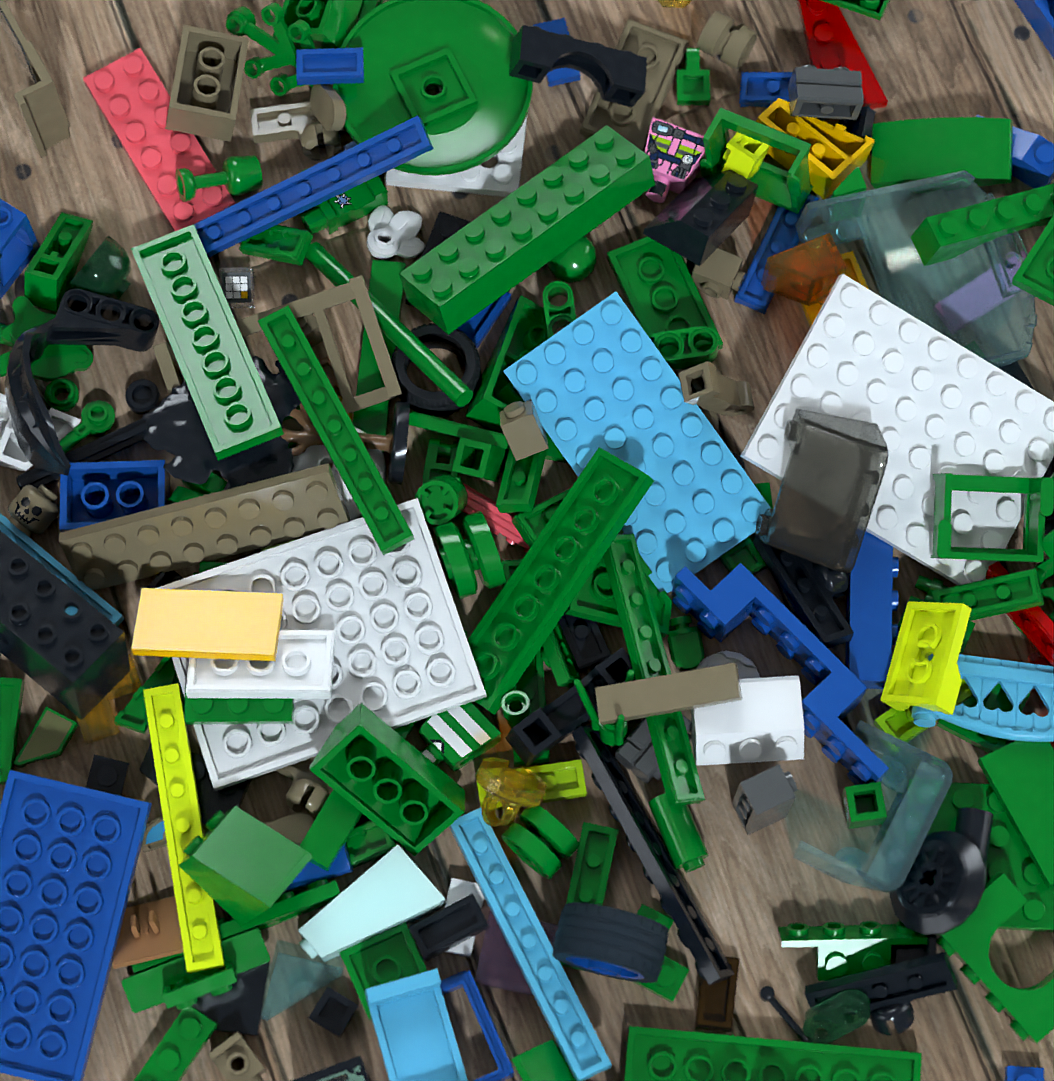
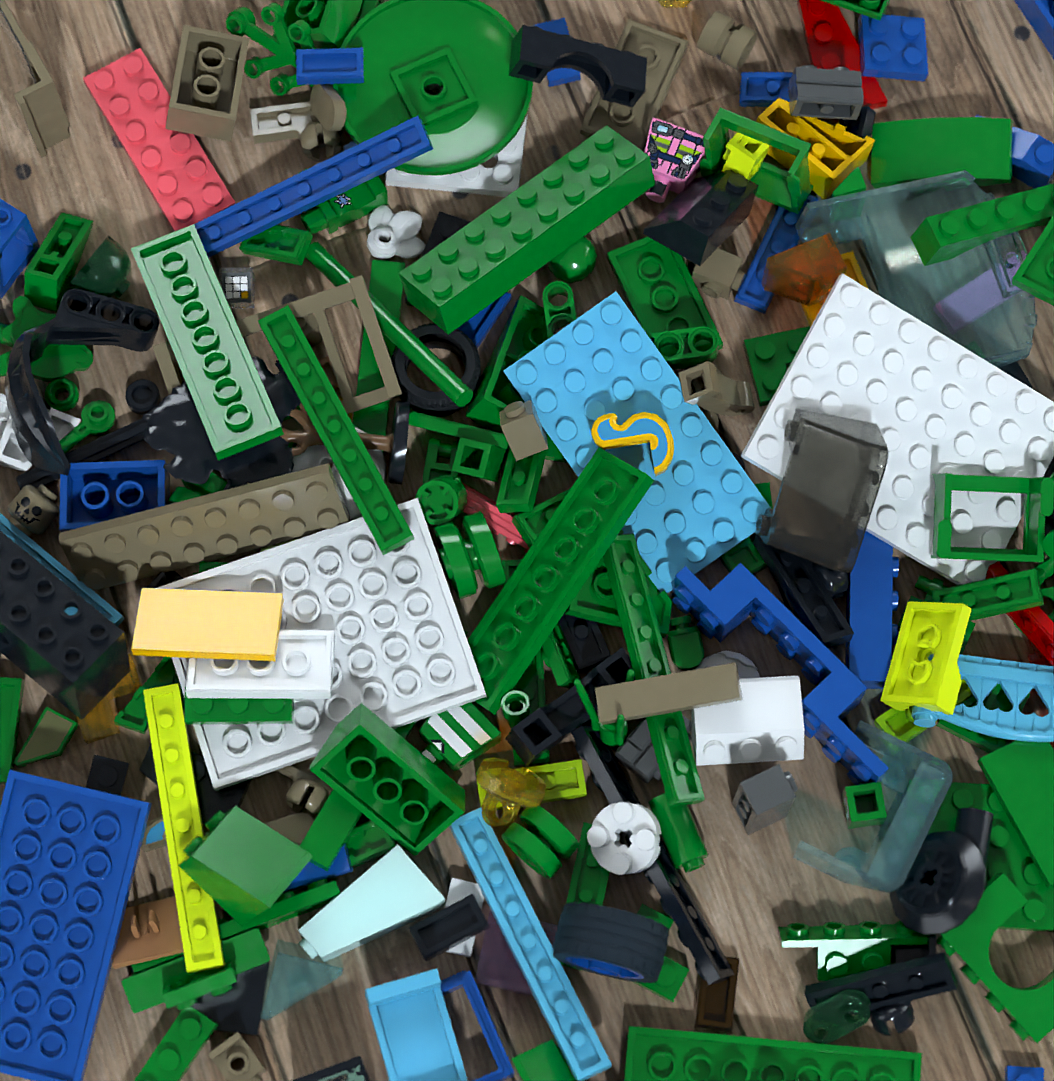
(238, 175): green piece -> none
(333, 1012): black plate -> none
(382, 960): green plate -> none
(605, 838): none -> white plate
(636, 430): none -> animal
(692, 83): green plate -> none
(767, 995): black hinge -> none
(769, 358): none -> green plate
(893, 47): none -> blue plate

